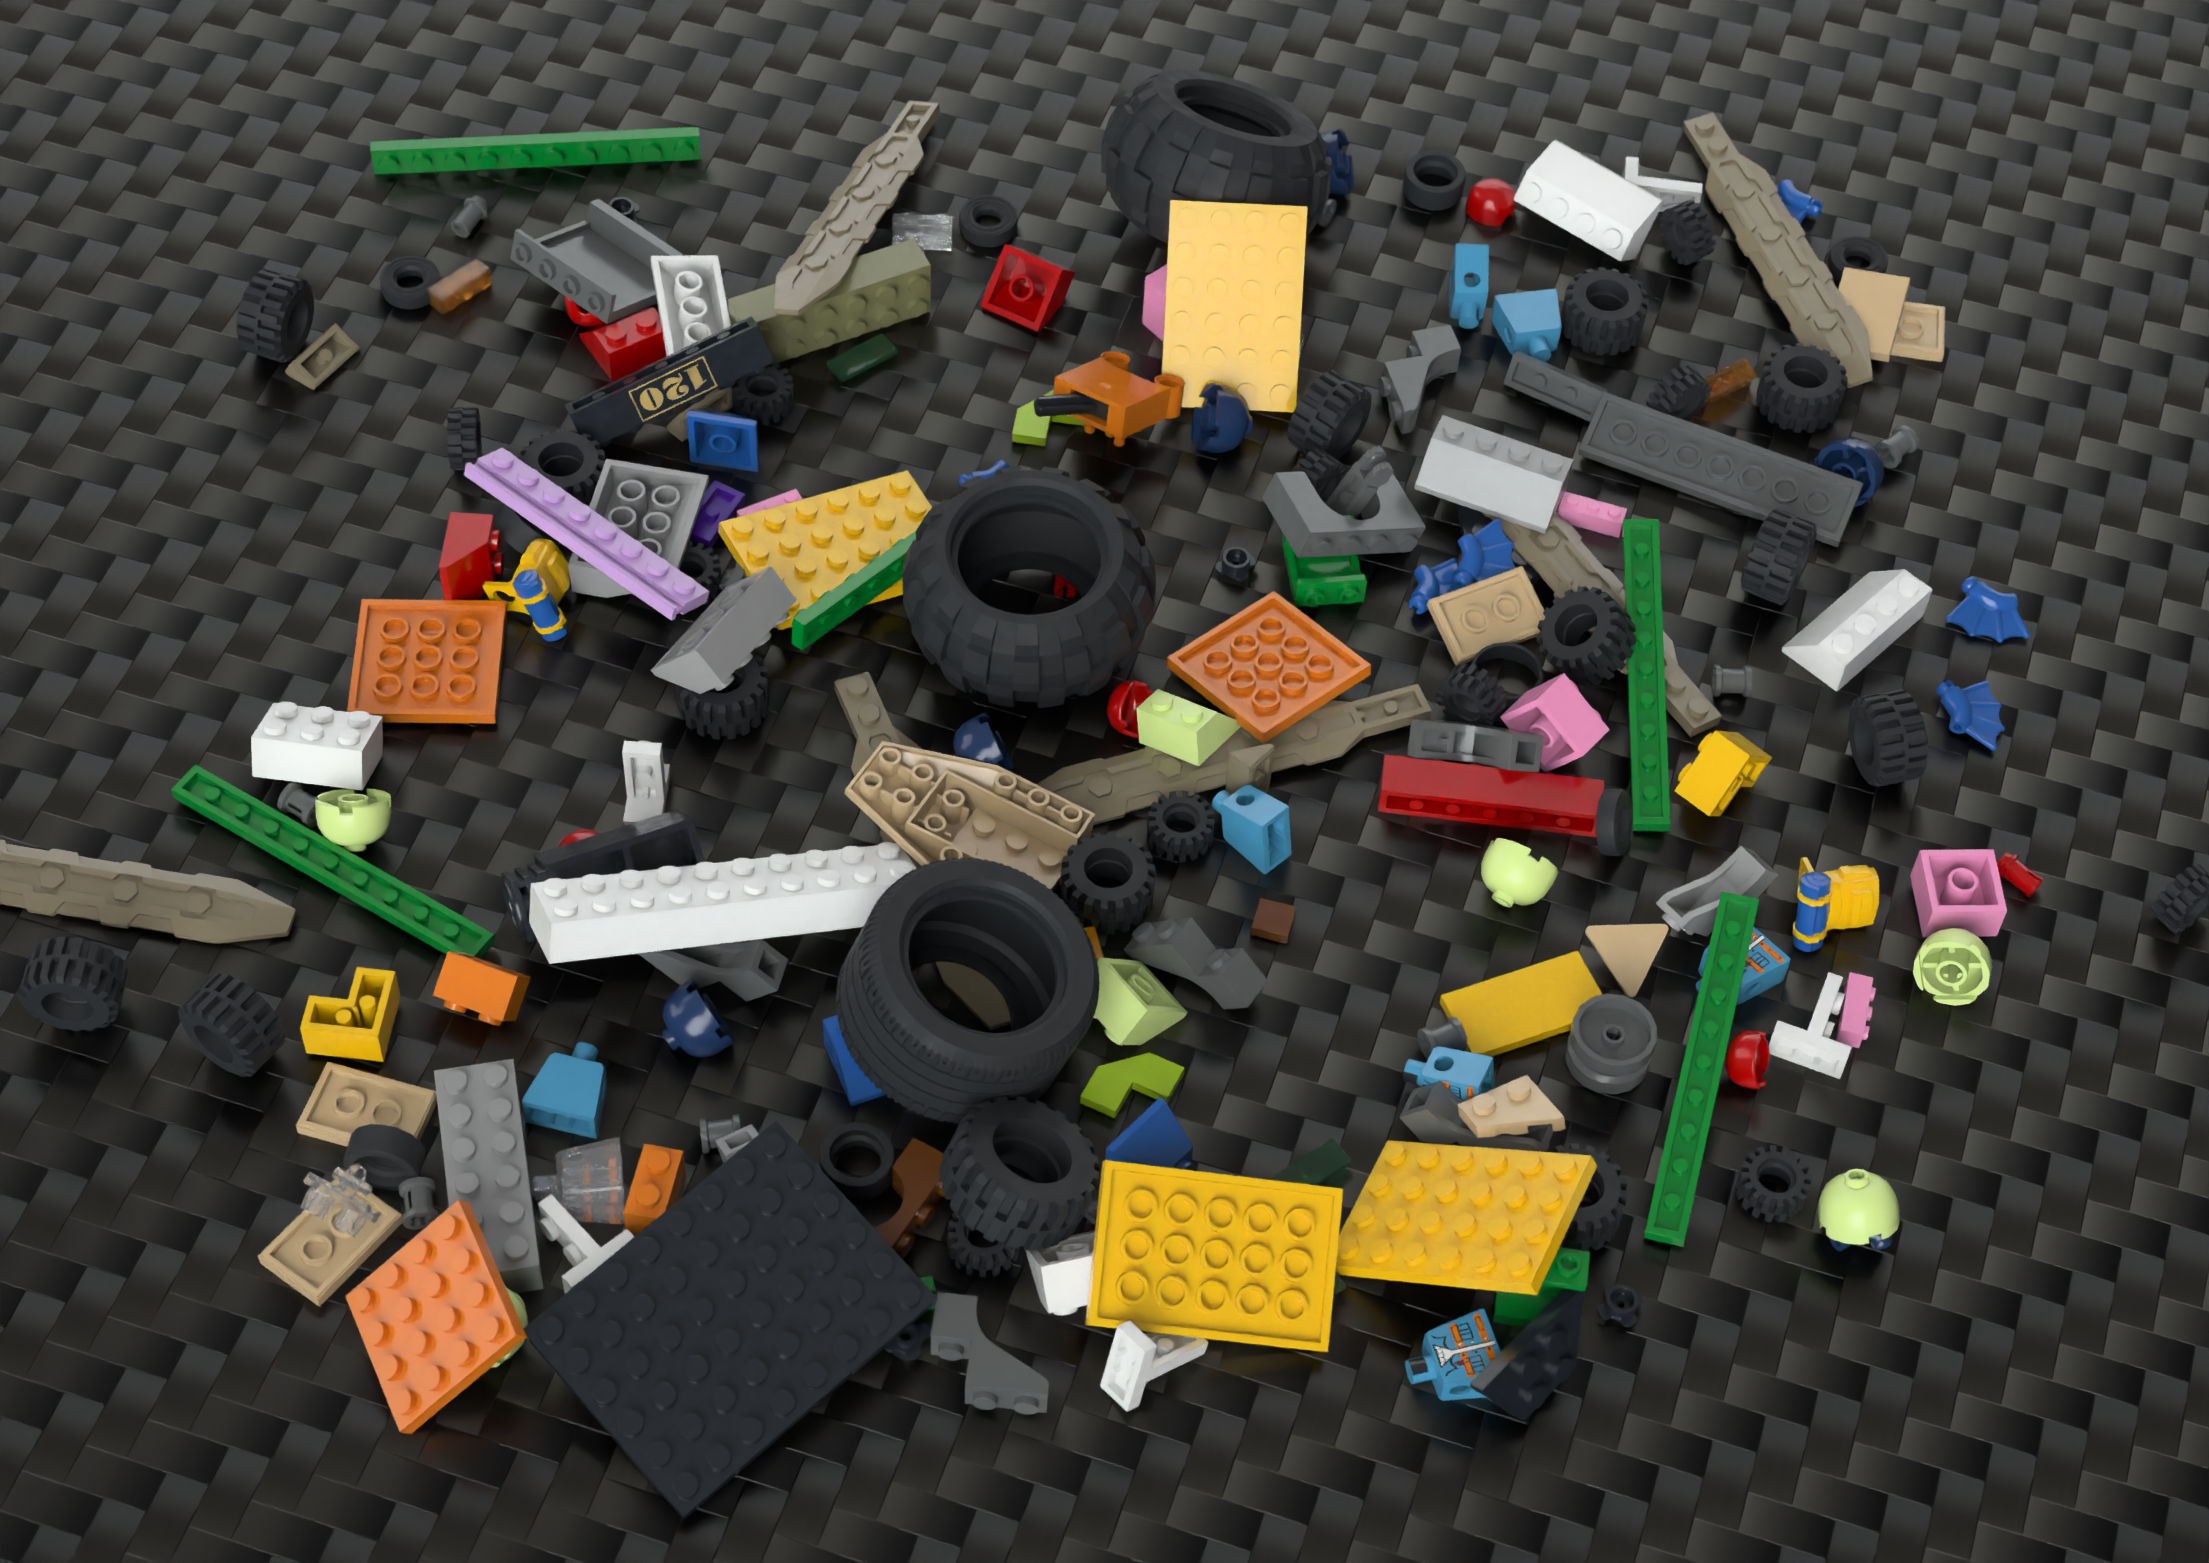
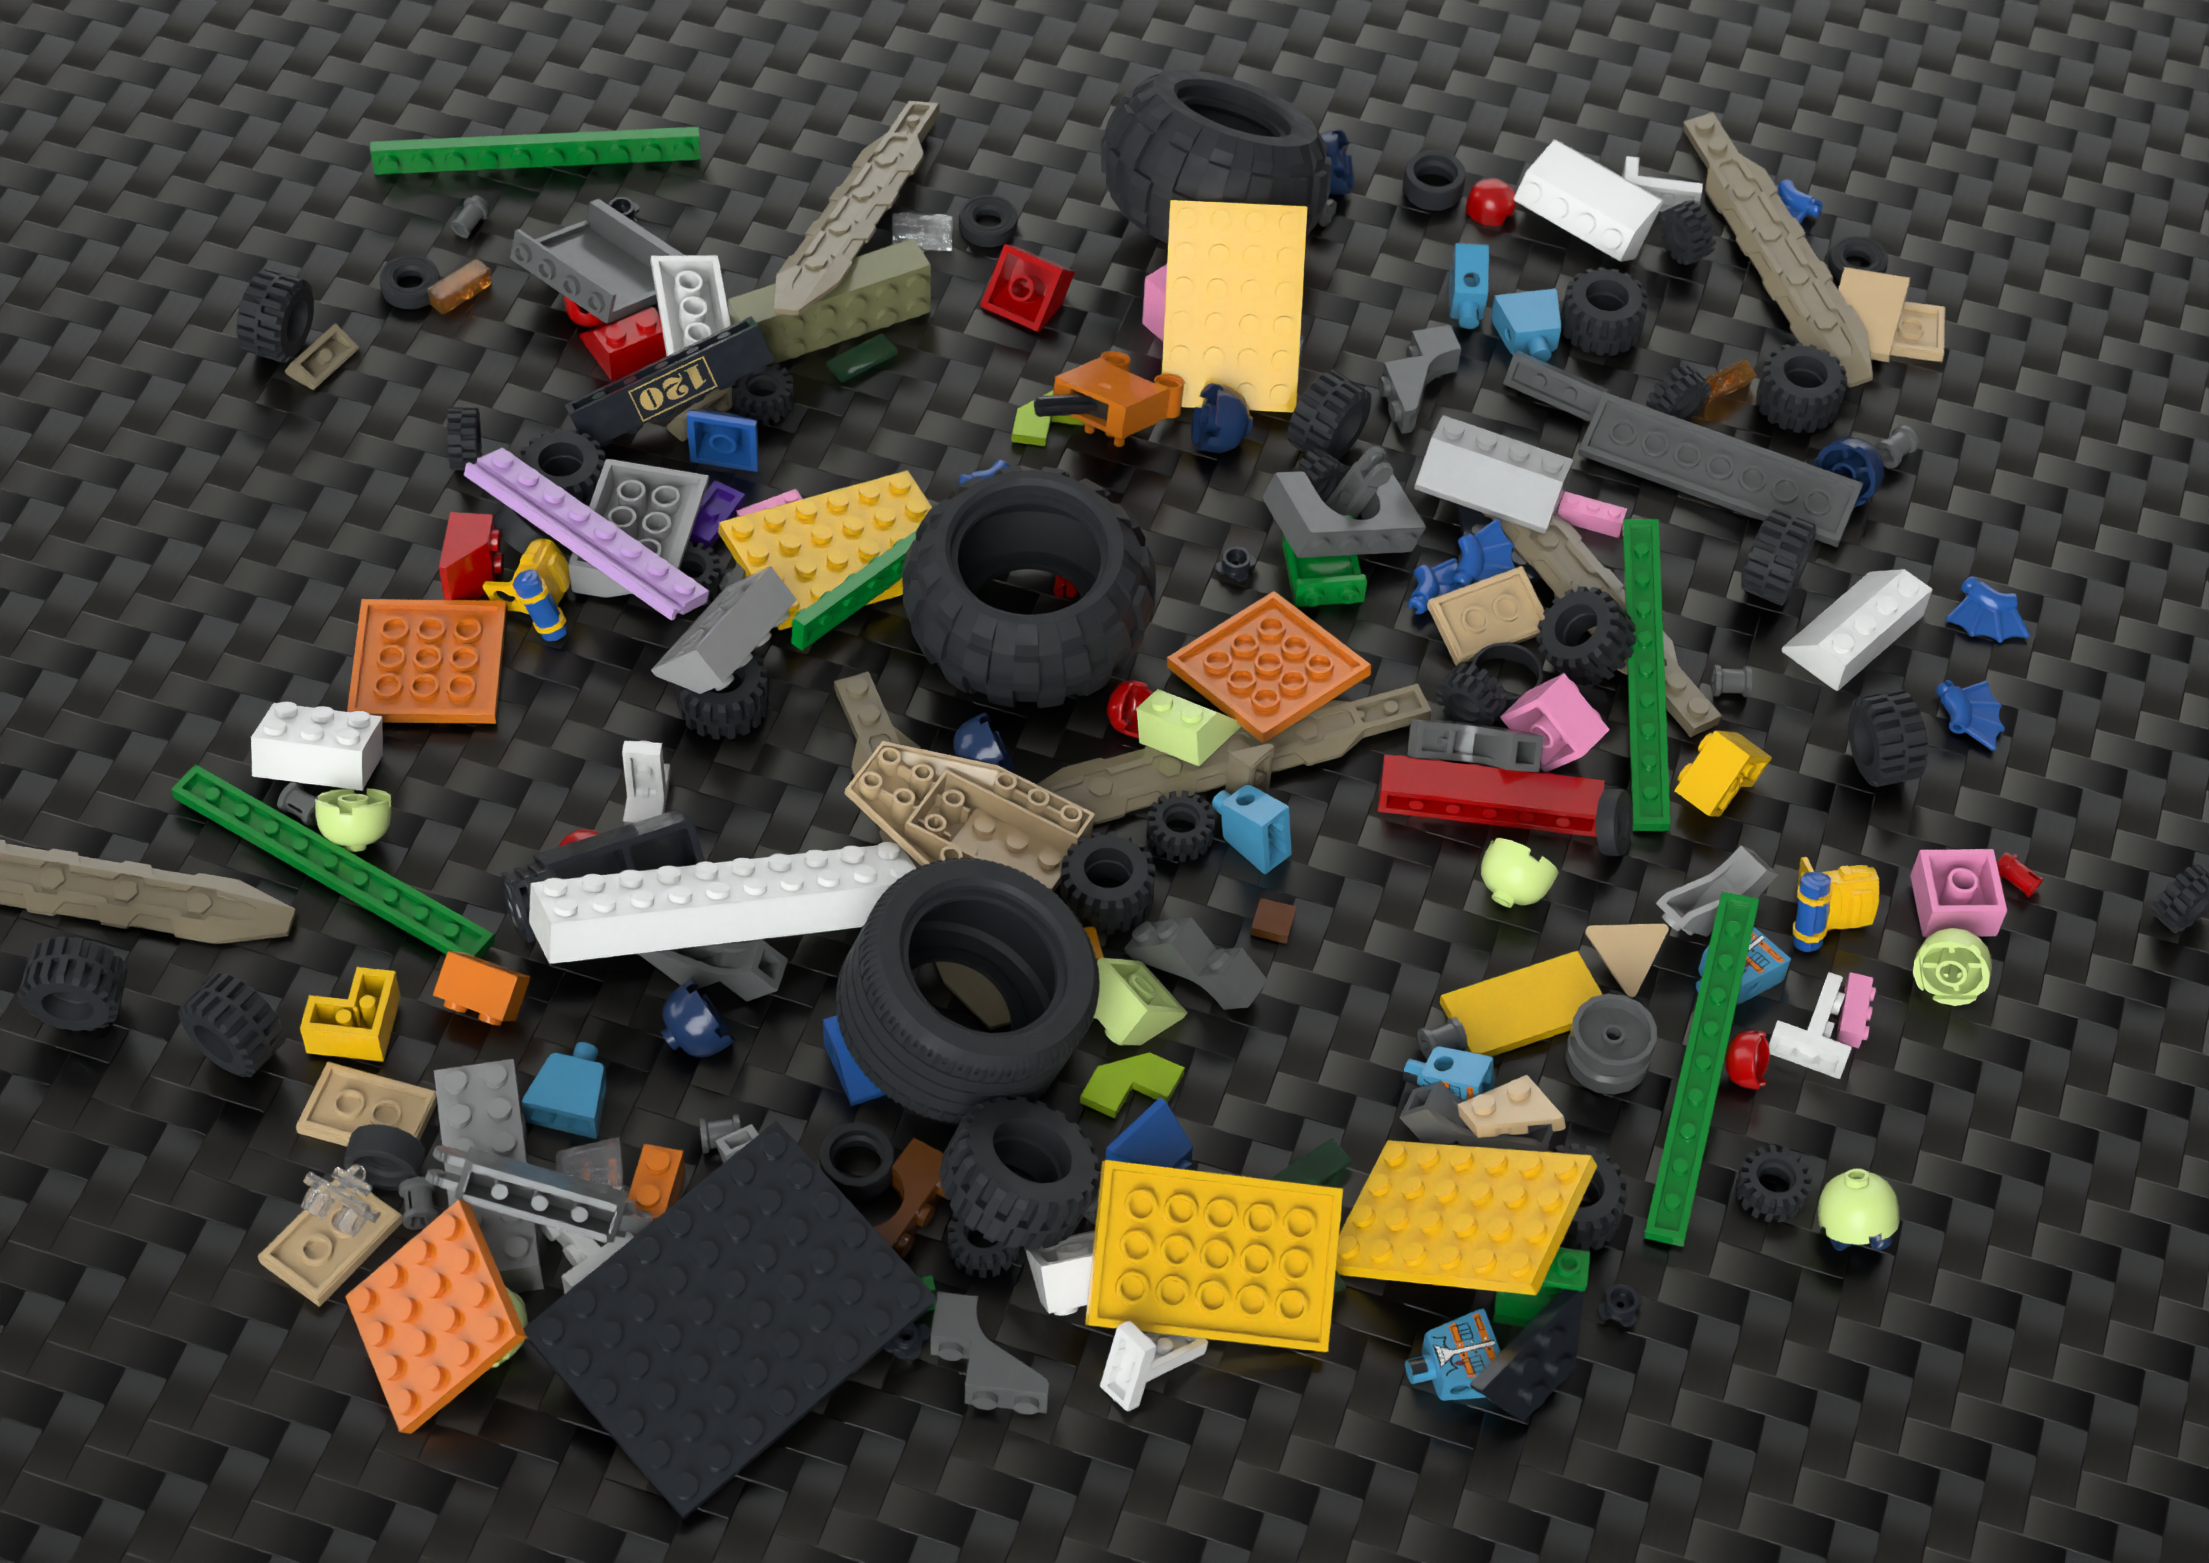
(539, 1194): none -> dark grey hinge

